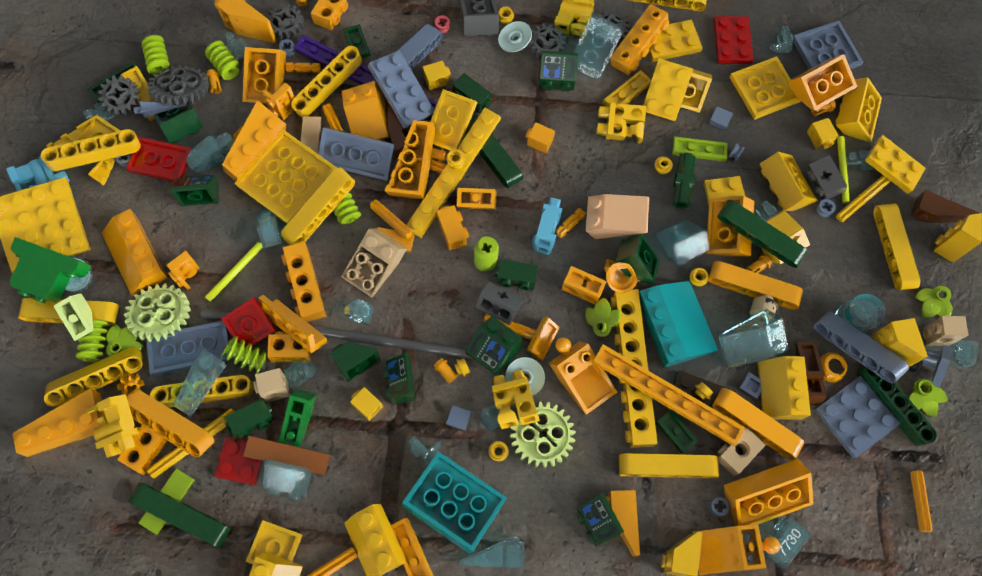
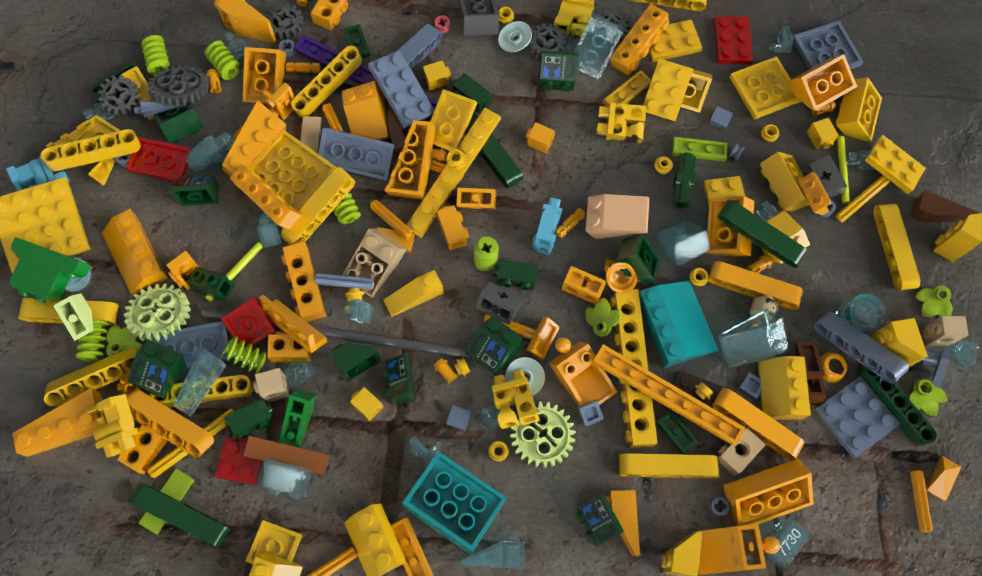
(156, 368): none -> dark green slope
(210, 283): none -> dark green brick
(265, 197): none -> light orange brick
(344, 281): none -> sand blue axle
(354, 293): none -> yellow plate
(414, 293): none -> yellow slope
(590, 412): none -> sand blue tile
(773, 130): none -> yellow plate
(815, 193): none -> light orange bracket
(943, 478): none -> light orange slope

